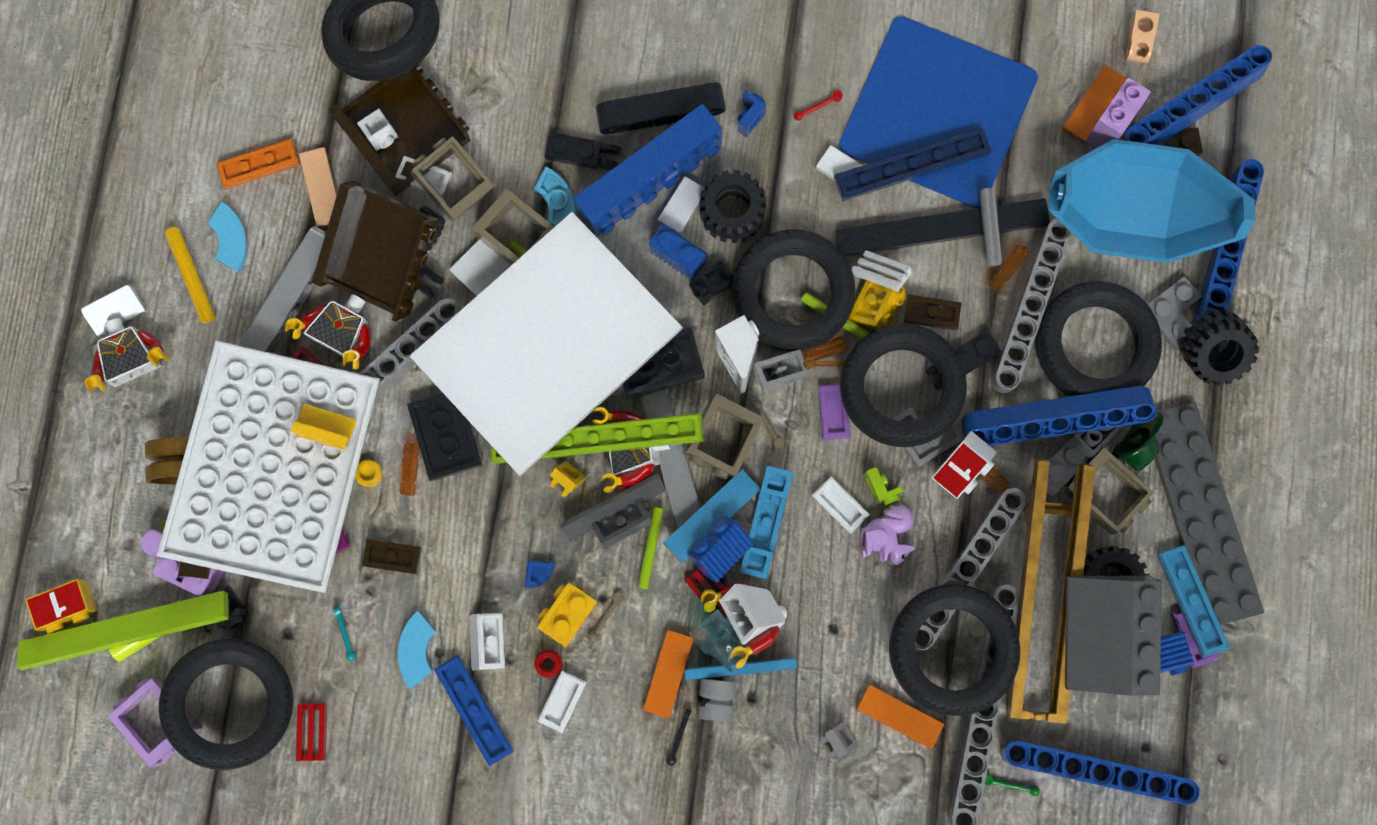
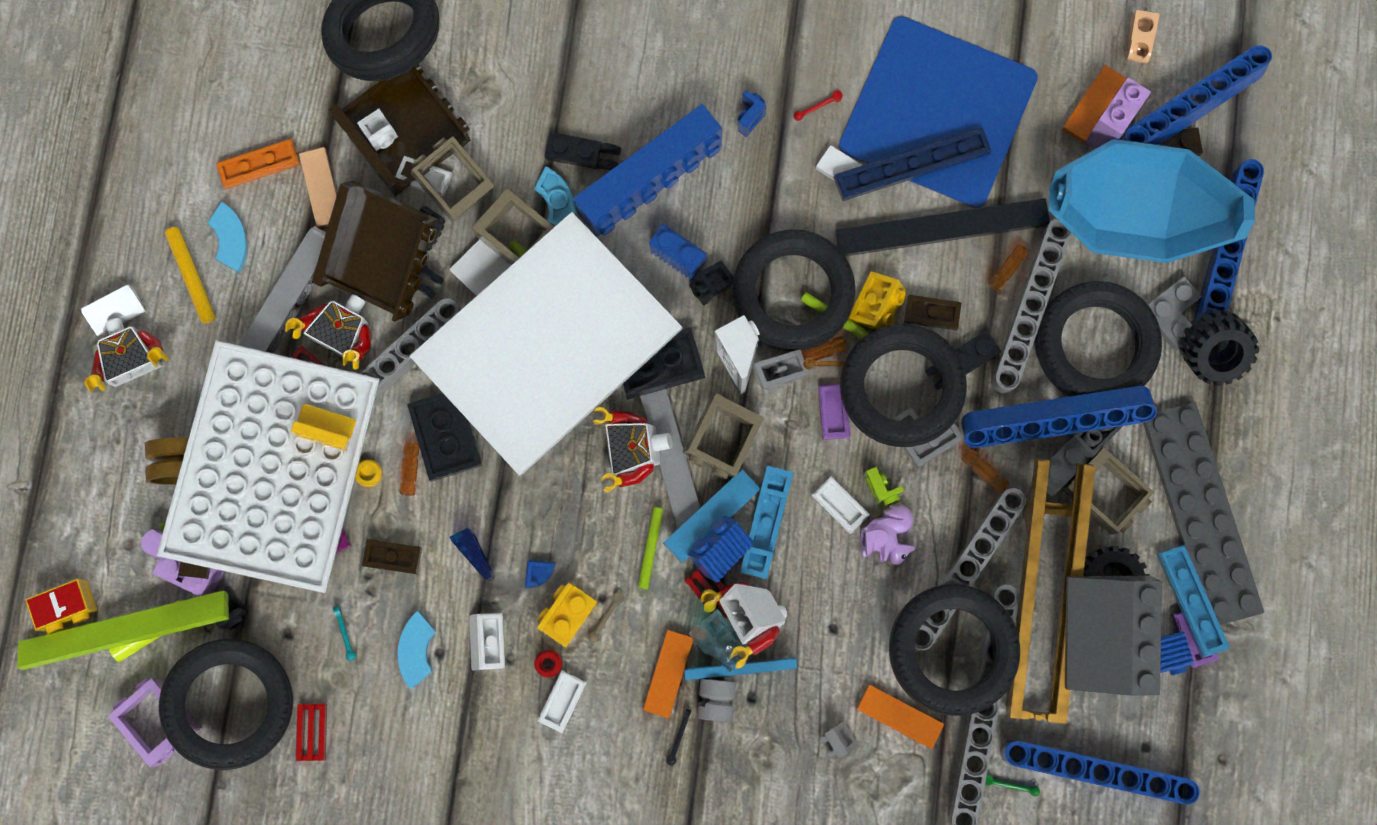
(470, 547): none -> clear blue slope
(474, 710): blue tile -> none
(568, 477): yellow tile -> none
(616, 516): dark grey bracket -> none
(625, 436): lime tile -> none
(658, 108): black beam -> none
(681, 205): white tile -> none
(738, 186): black tyre -> none
(778, 442): dark tan hinge -> none
(884, 267): white tile -> none
(964, 465): brick -> none
(990, 227): light grey axle -> none
(1140, 444): dark green piece -> none

